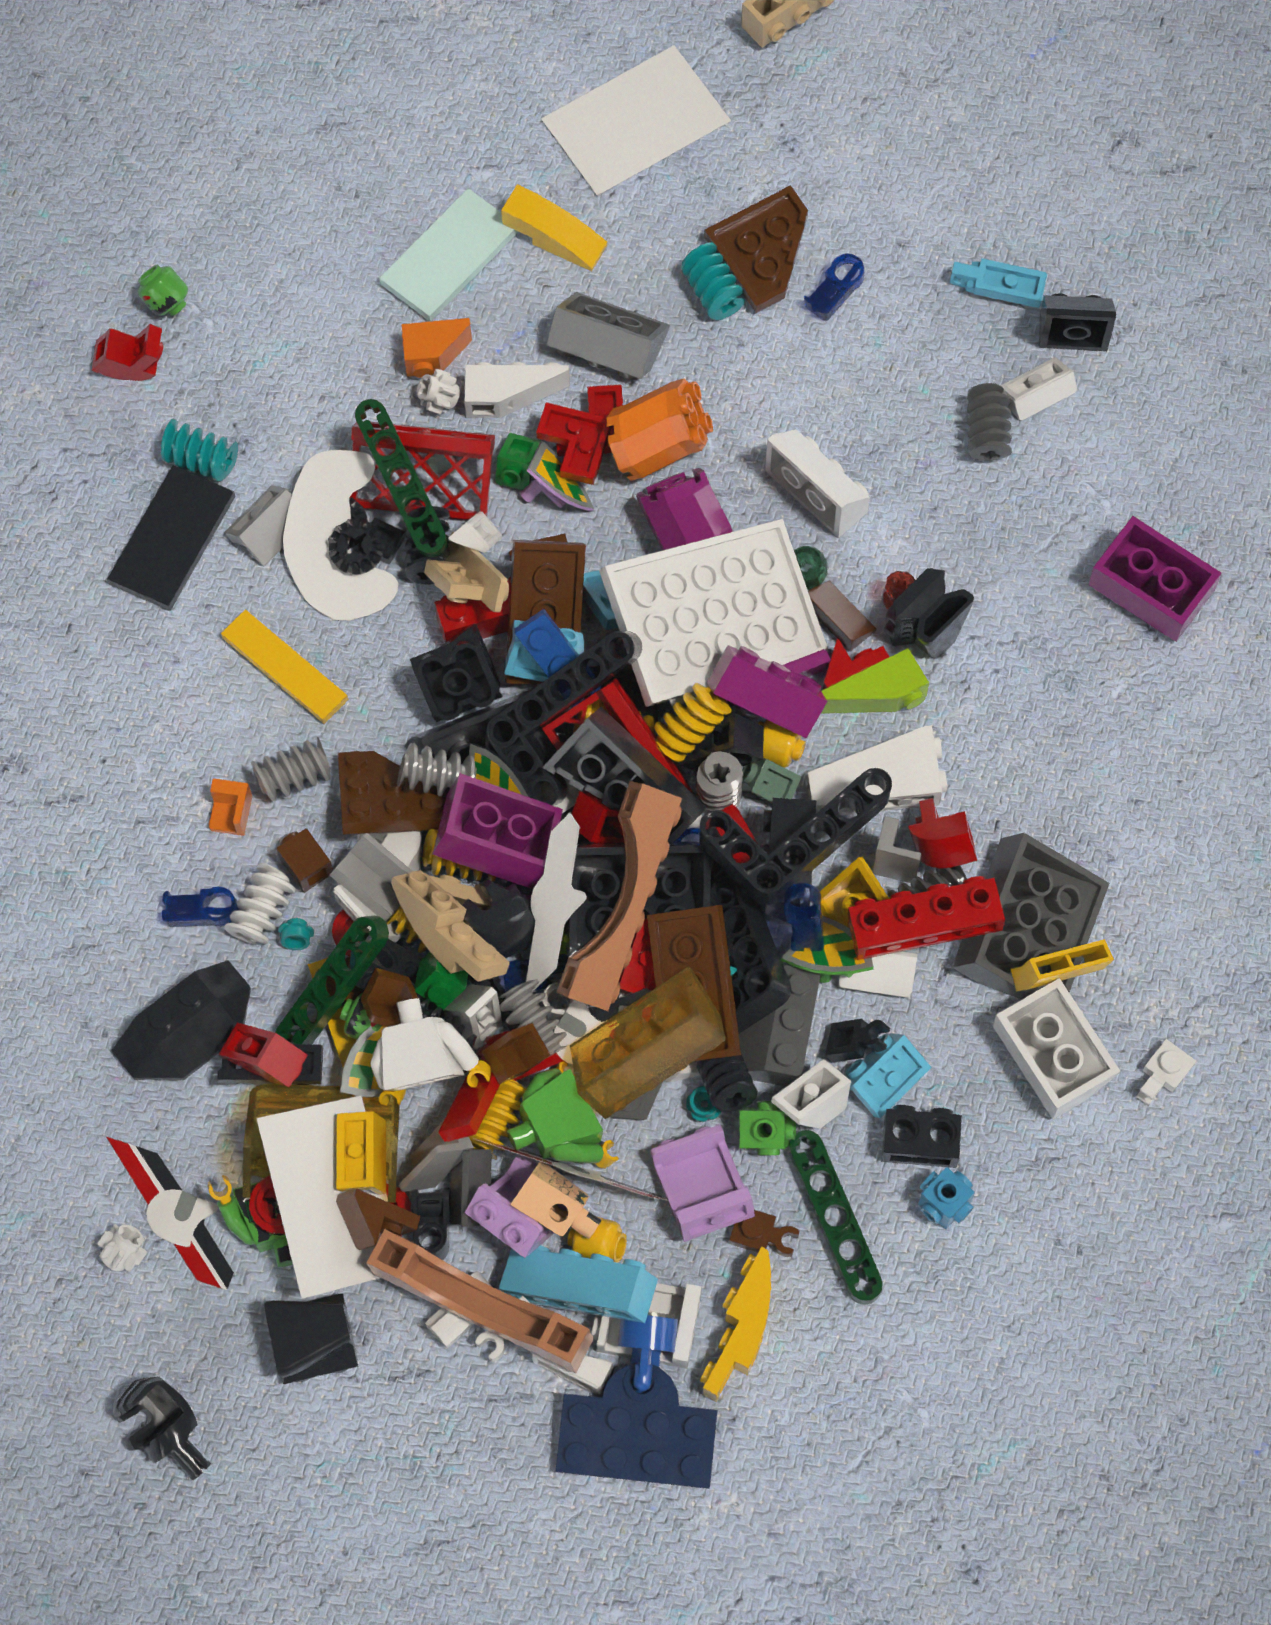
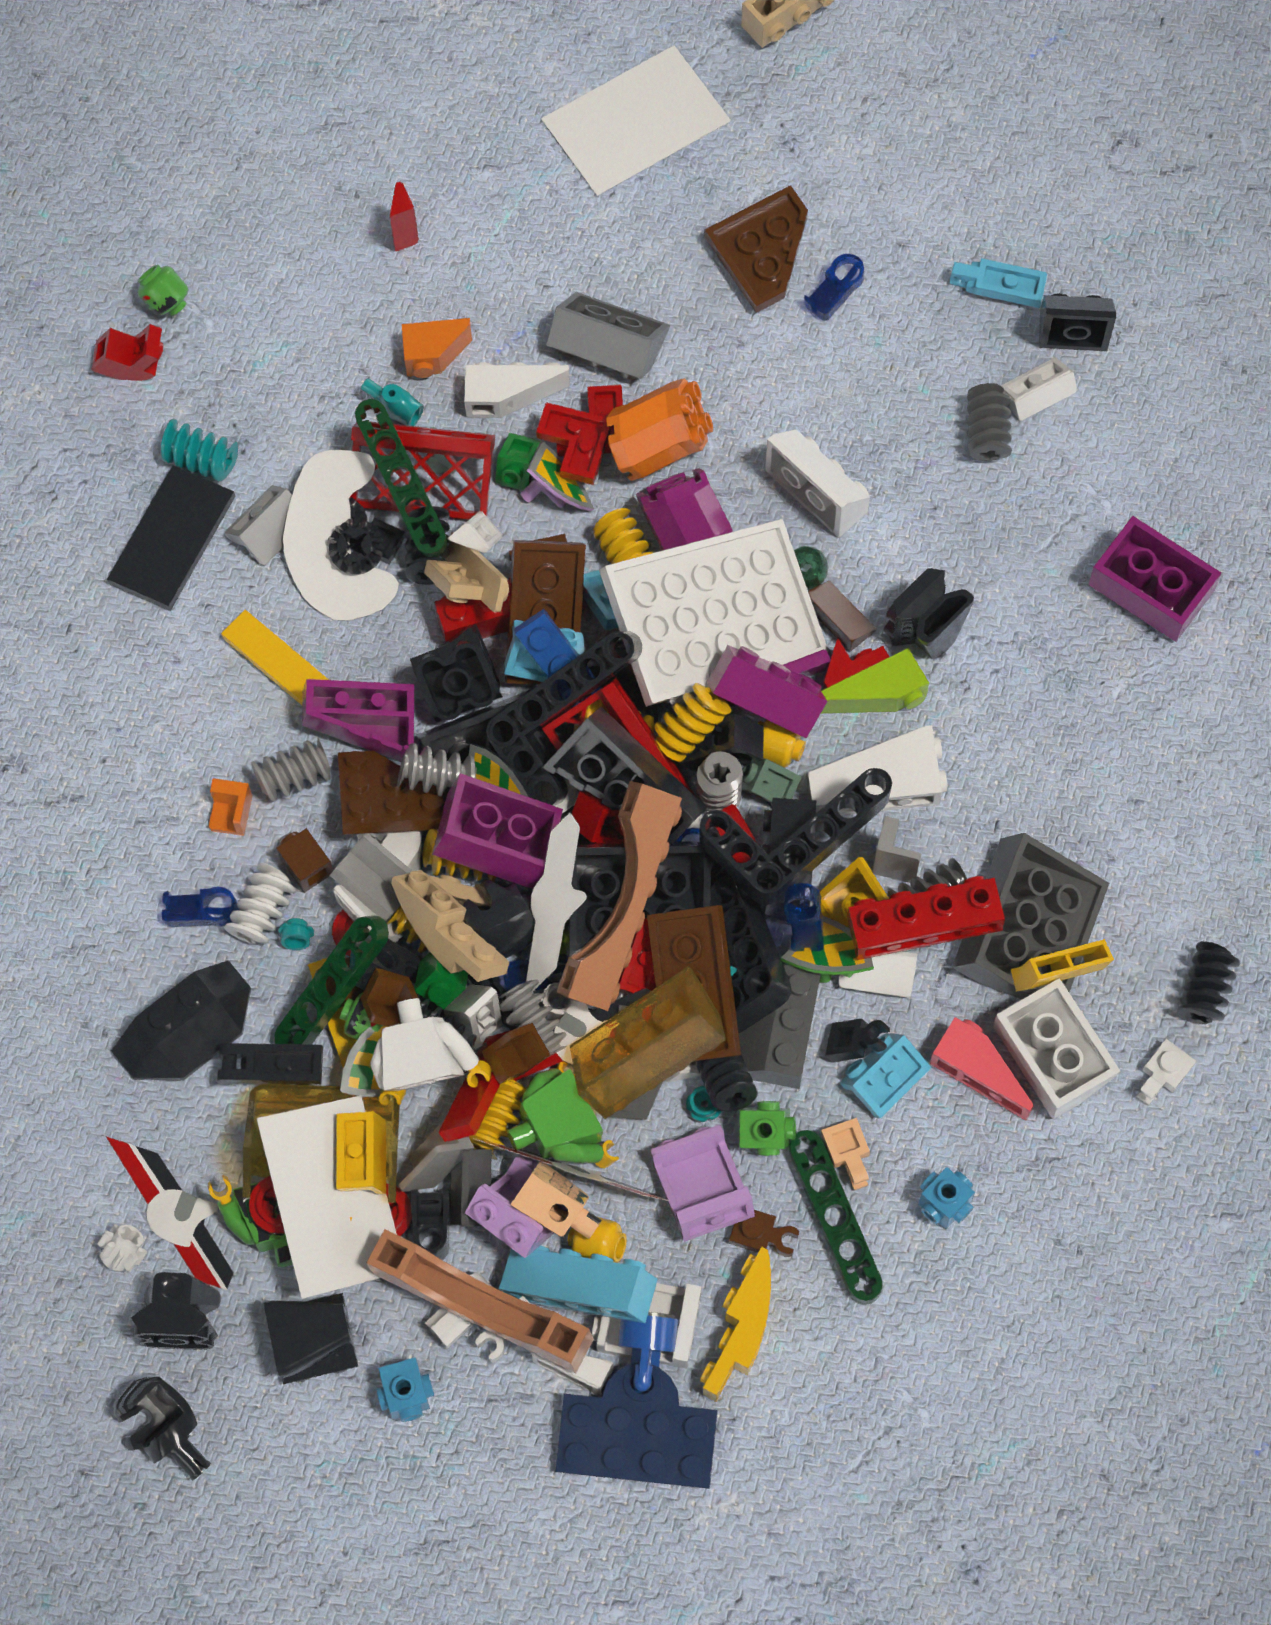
(177, 1313): none -> black piece
(264, 1054): red slope -> none
(362, 713): none -> magenta wedge
(369, 1216): reddish brown slope -> none
(398, 402): none -> teal piece
(398, 1378): none -> dark azure brick
(403, 219): none -> red slope
(438, 391): white gear -> none
(448, 255): light aqua tile -> none
(552, 228): yellow slope -> none
(618, 538): none -> yellow piece
(712, 281): teal piece -> none
(815, 1096): white slope -> none
(847, 1147): none -> light nougat plate
(896, 581): clear red bush -> none
(921, 1147): black brick -> none
(942, 840): red brick -> none
(975, 1062): none -> coral slope
(1207, 983): none -> black piece

